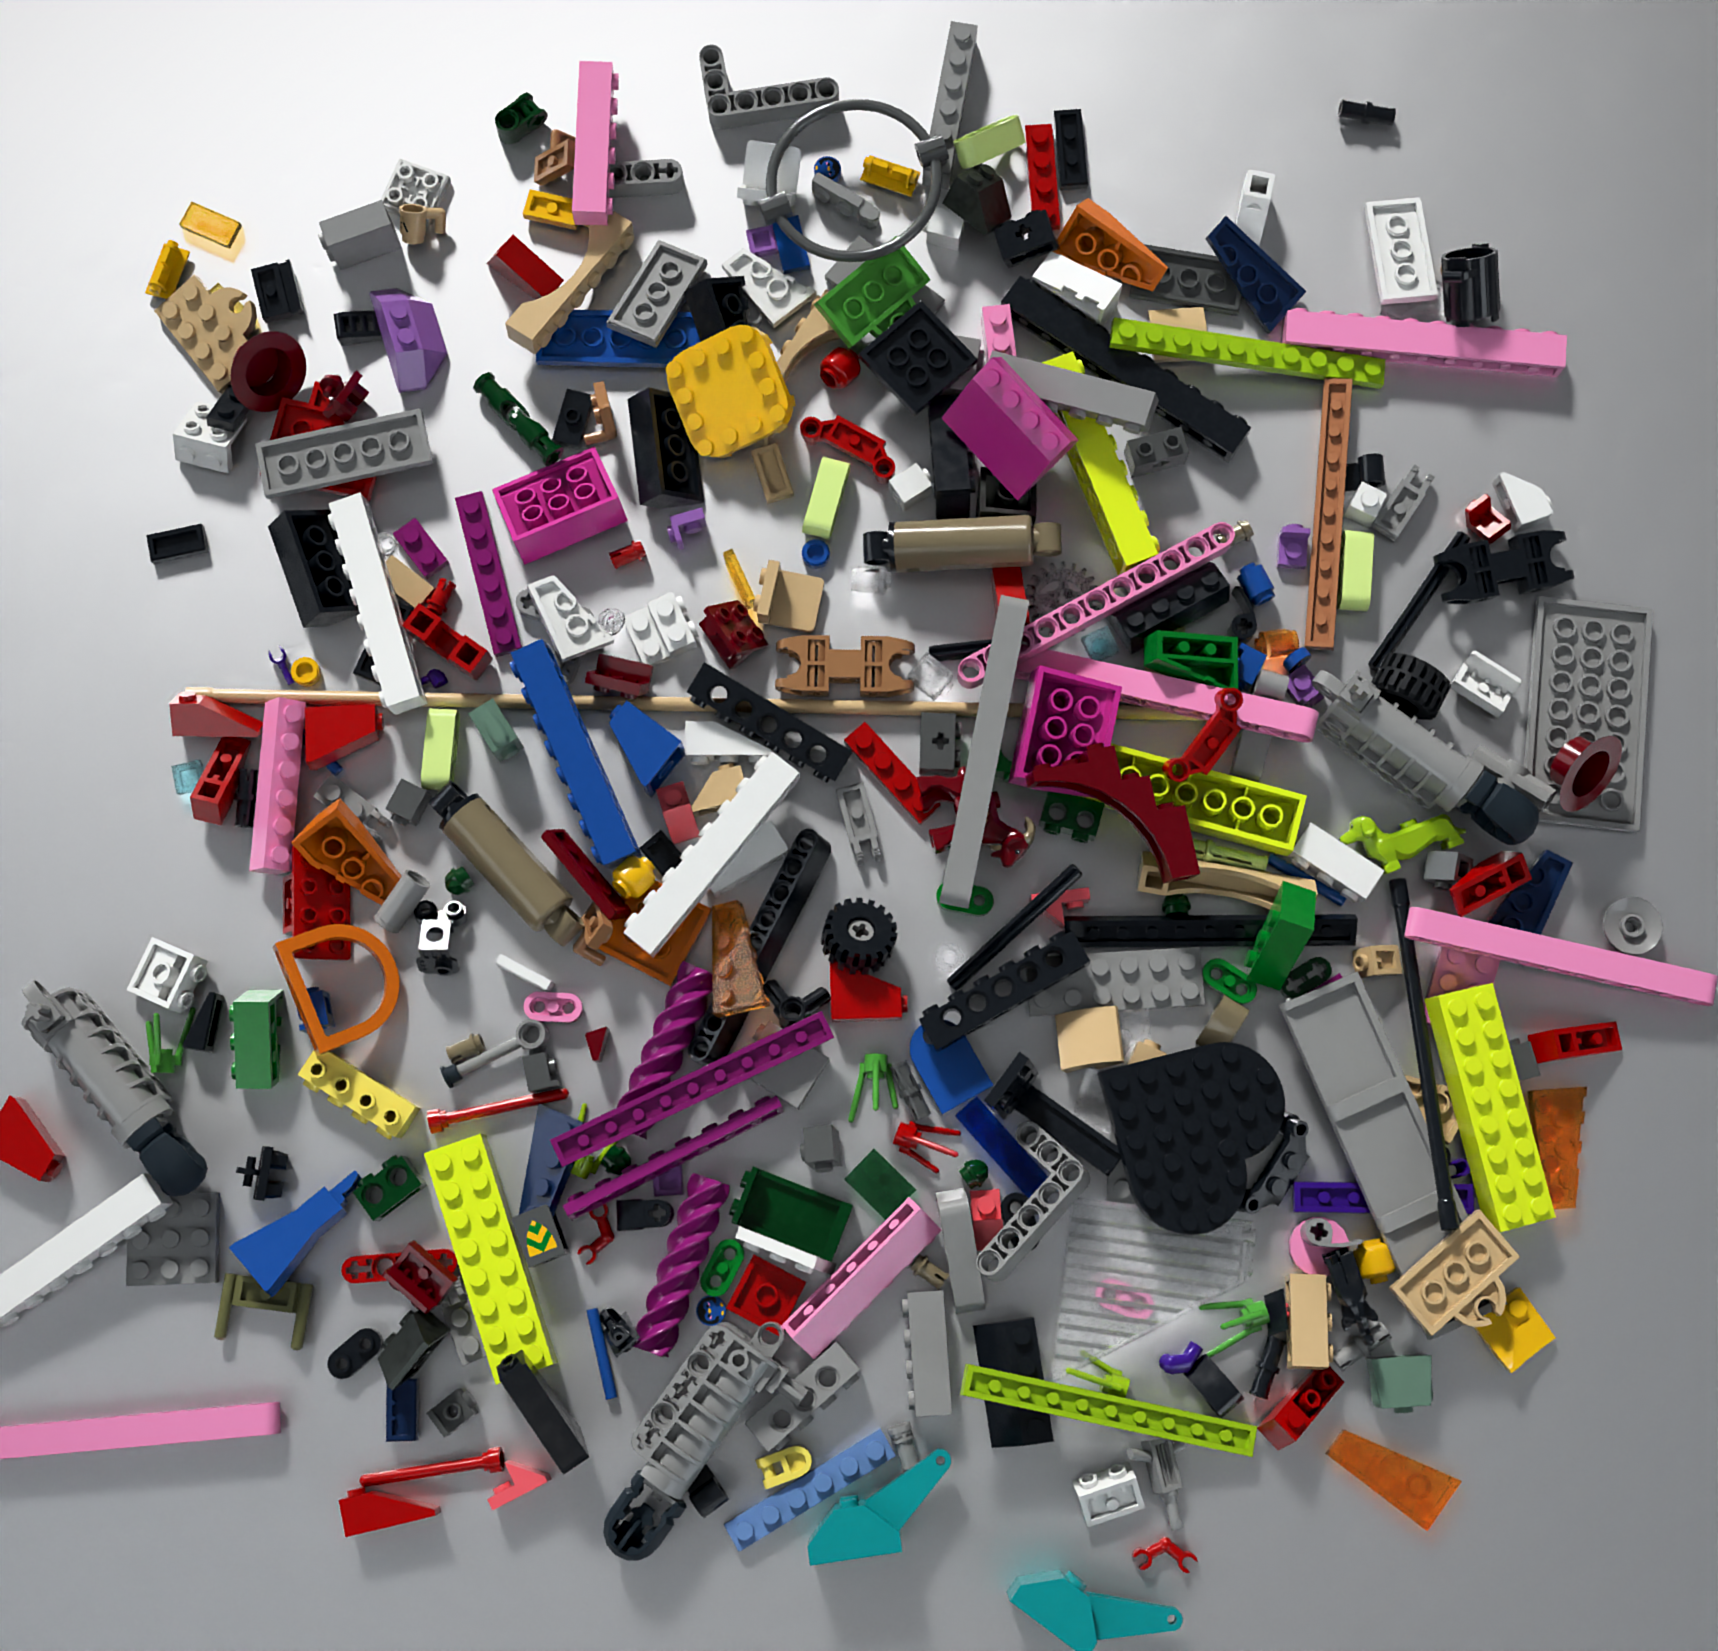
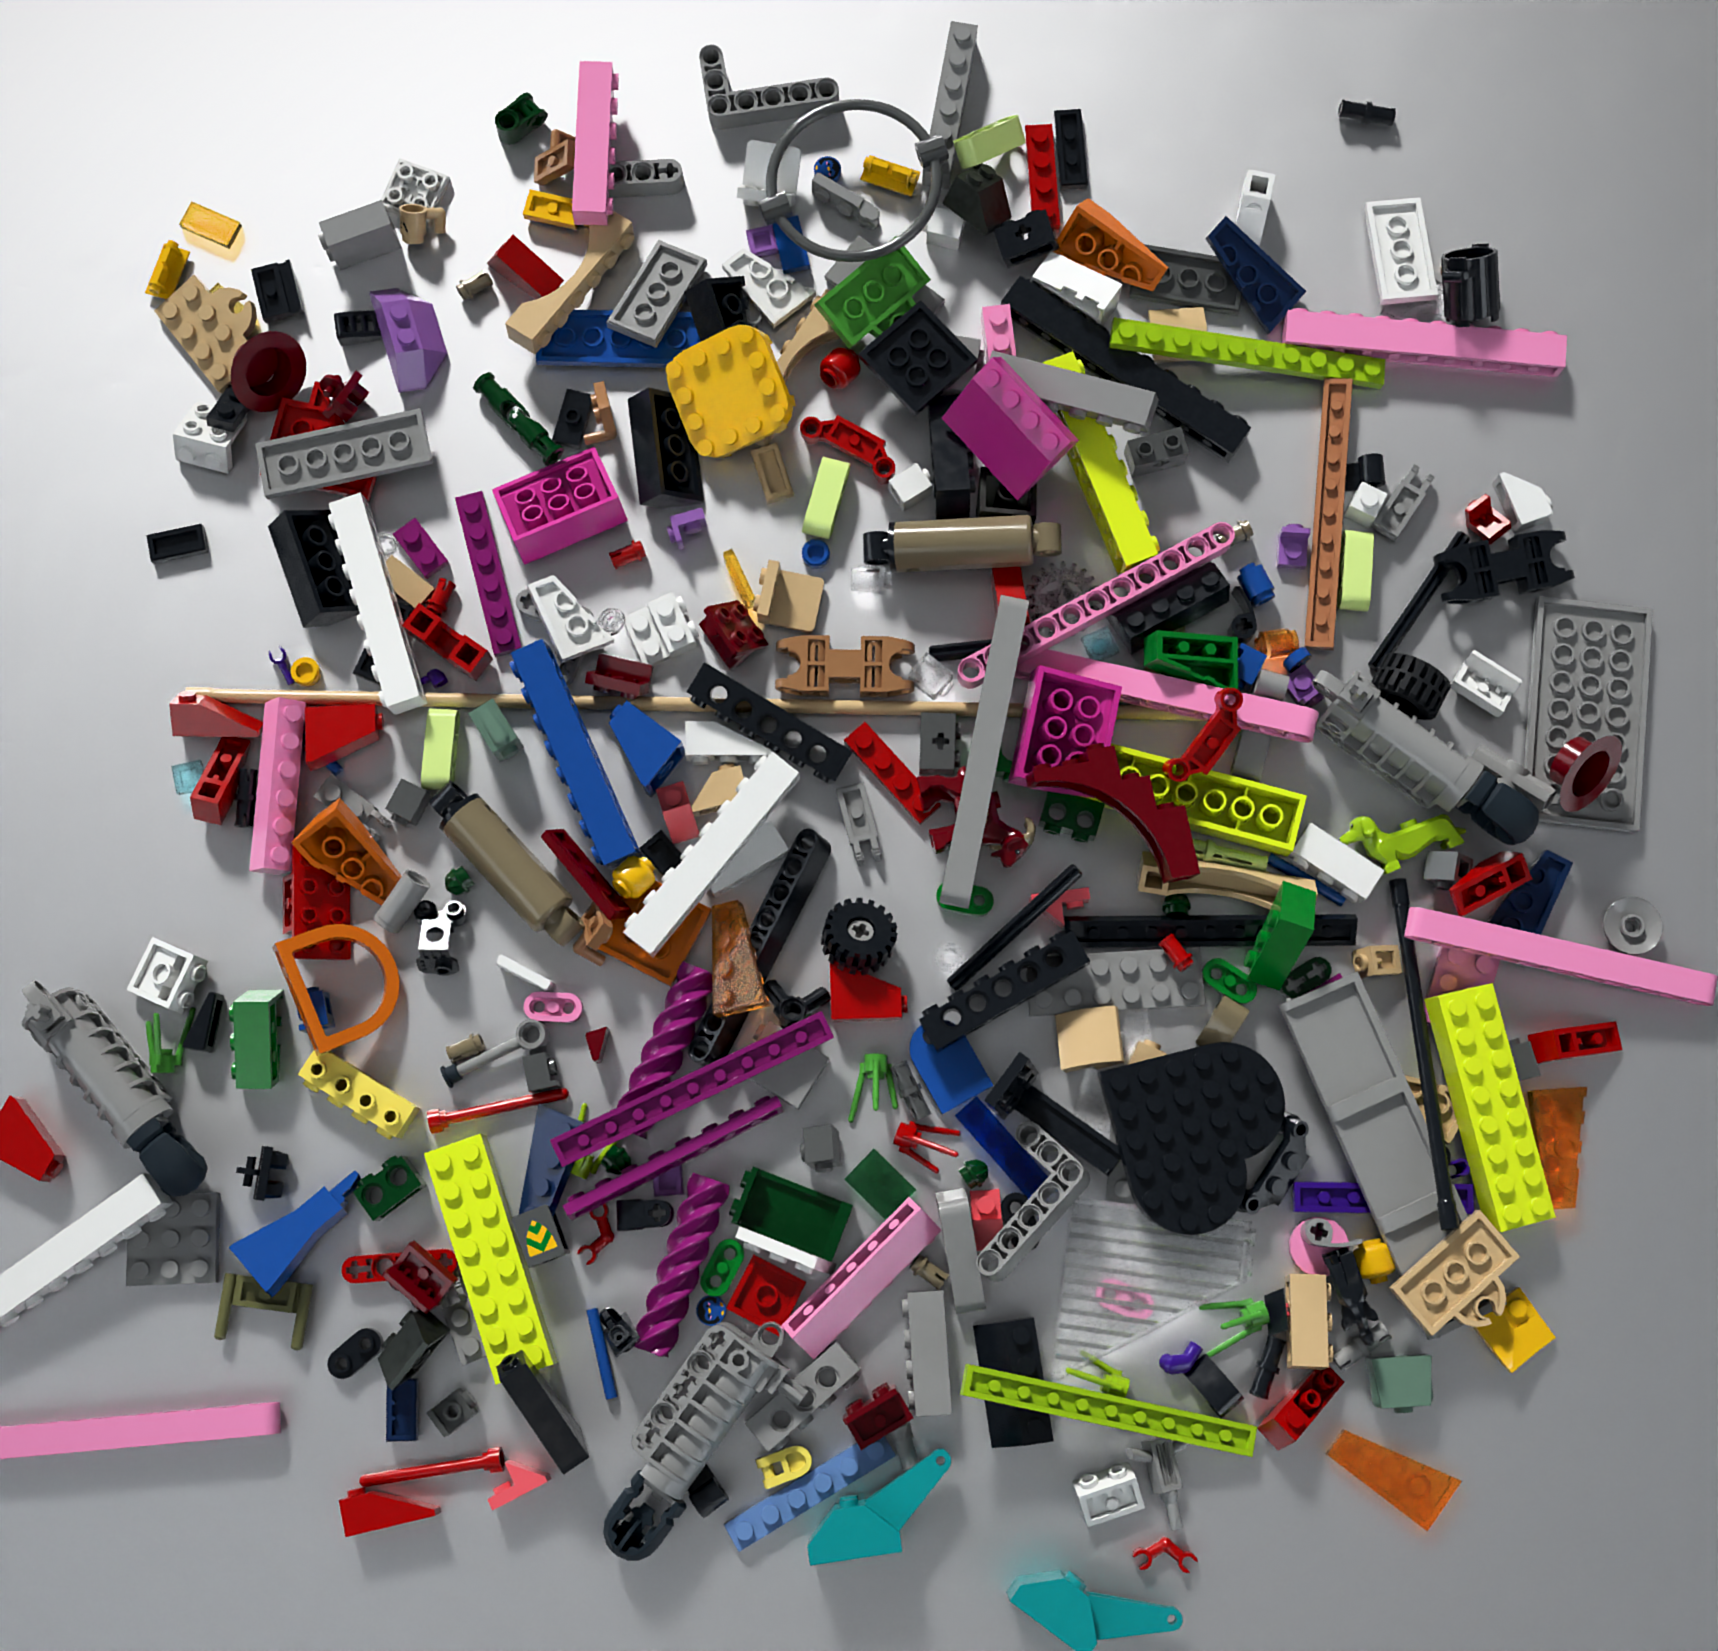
(474, 285): none -> dark tan pin
(877, 1415): none -> dark red bracket
(1176, 953): none -> red pin

